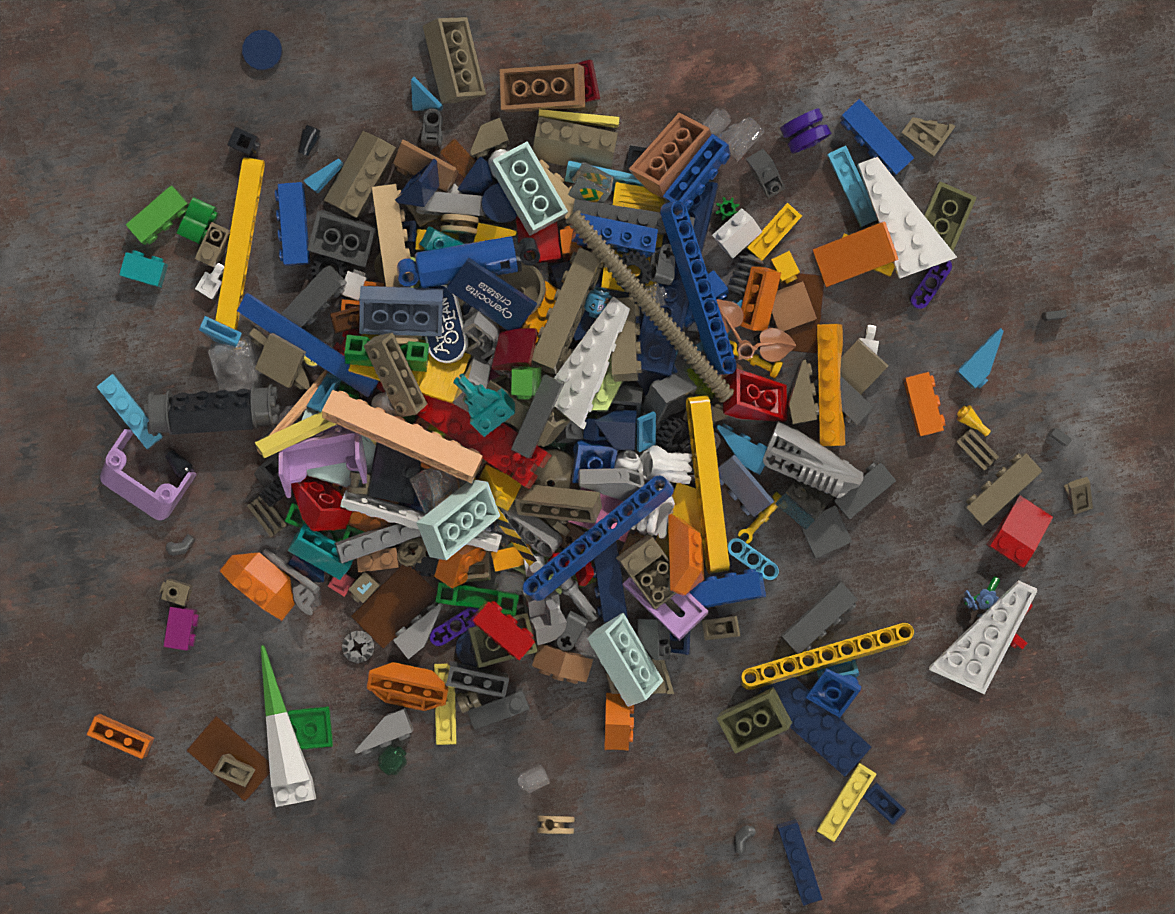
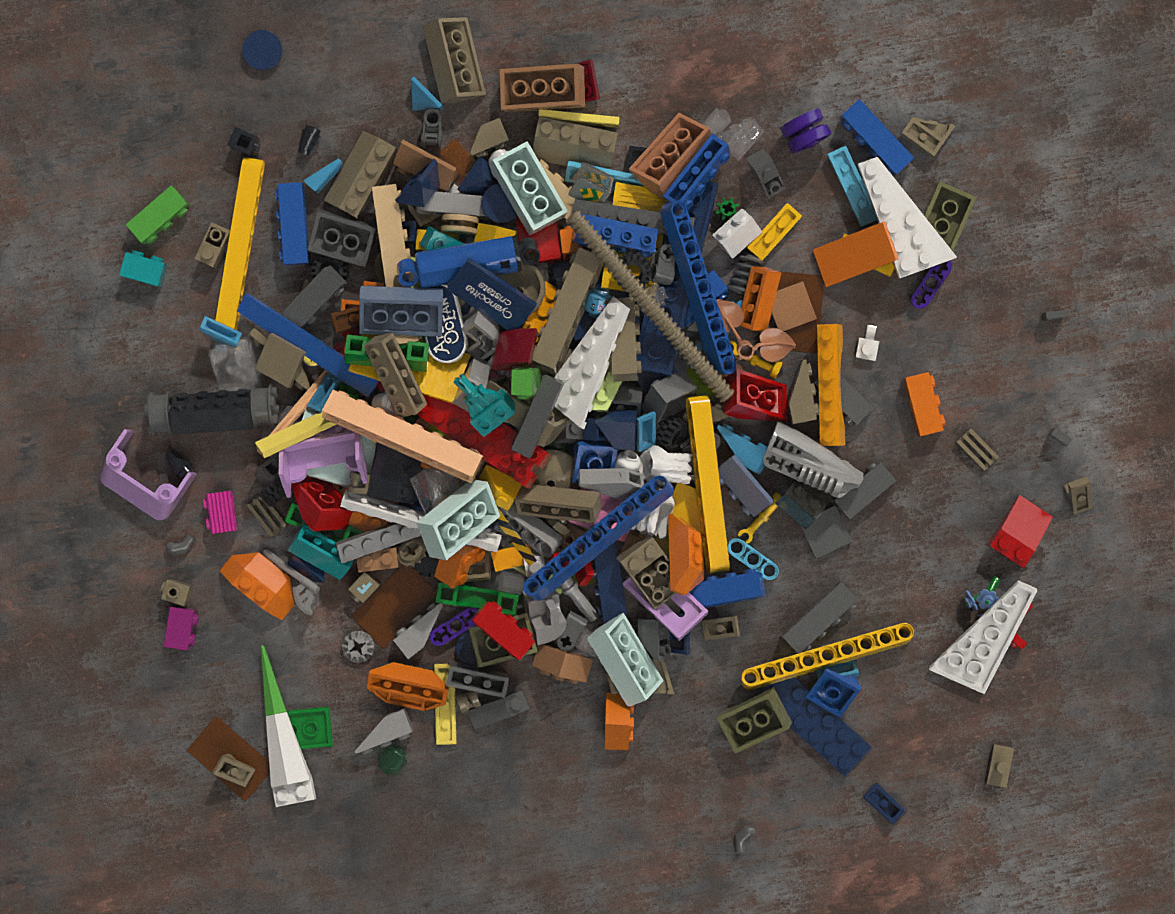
(120, 736): orange brick -> none
(128, 410): medium azure plate -> none
(197, 220): green brick -> none
(210, 283): white plate -> none
(221, 512): none -> dark pink brick
(341, 586): coral tile -> none
(354, 283): white brick -> none
(533, 778): clear brick -> none
(555, 824): tan head -> none
(787, 266): yellow brick -> none
(799, 862): dark blue brick -> none
(846, 802): light yellow tile -> none
(861, 366): dark tan tile -> none
(969, 417): yellow cone -> none
(980, 363): dark azure slope -> none
(999, 765): none -> dark tan tile
(1002, 488): dark tan brick -> none

